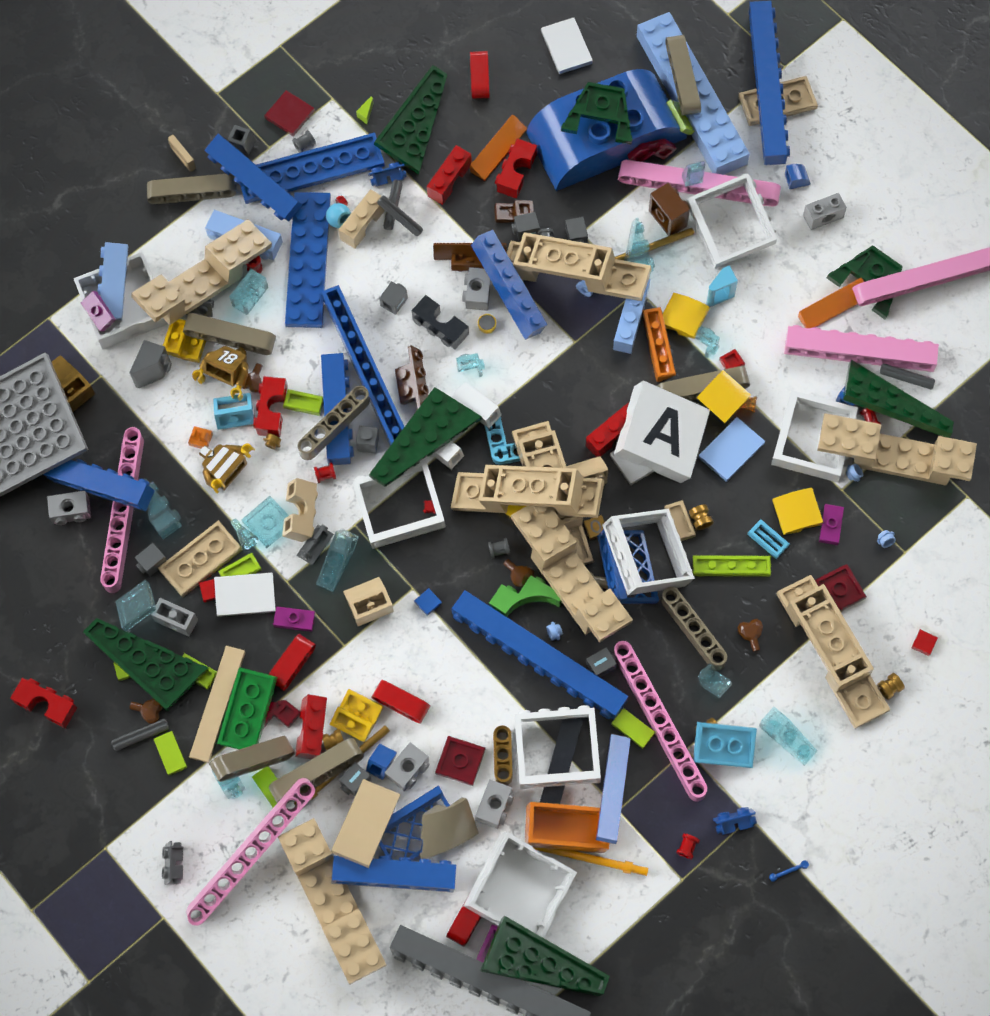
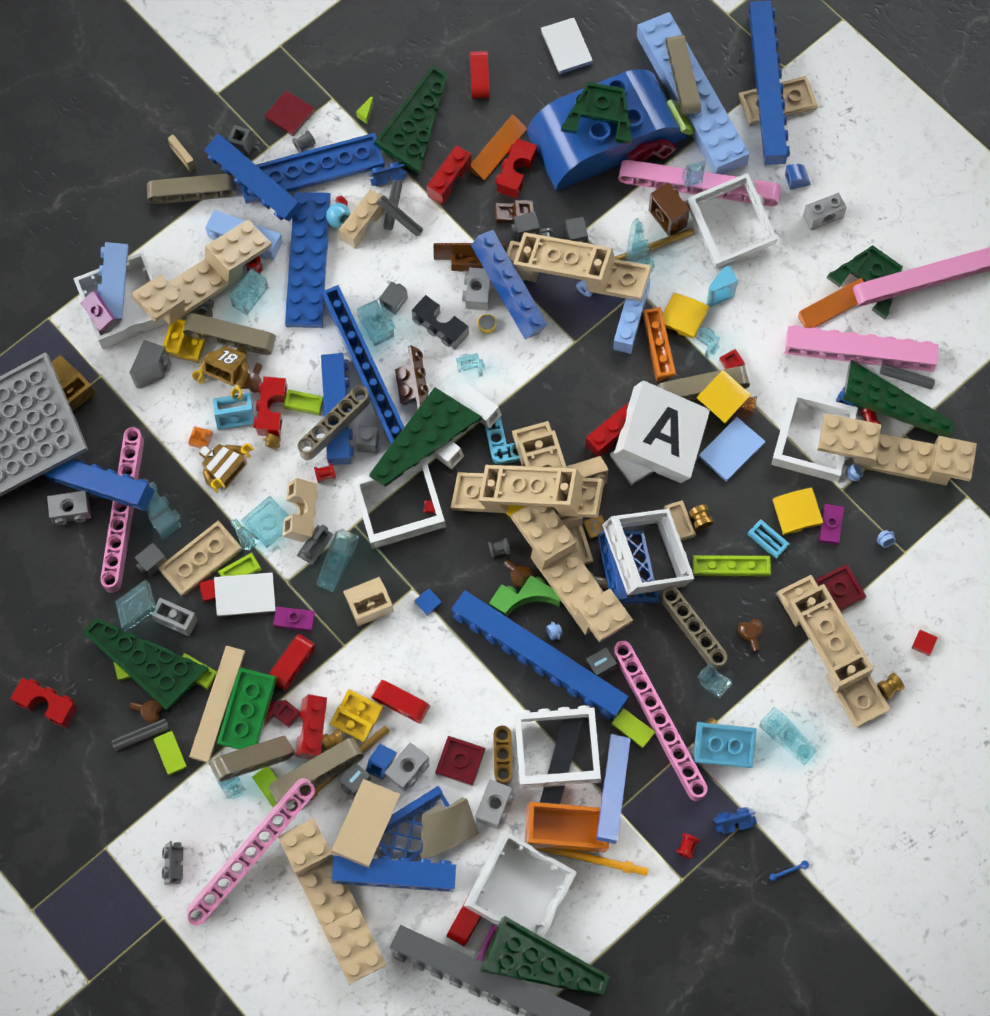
(380, 331): none -> clear light blue brick

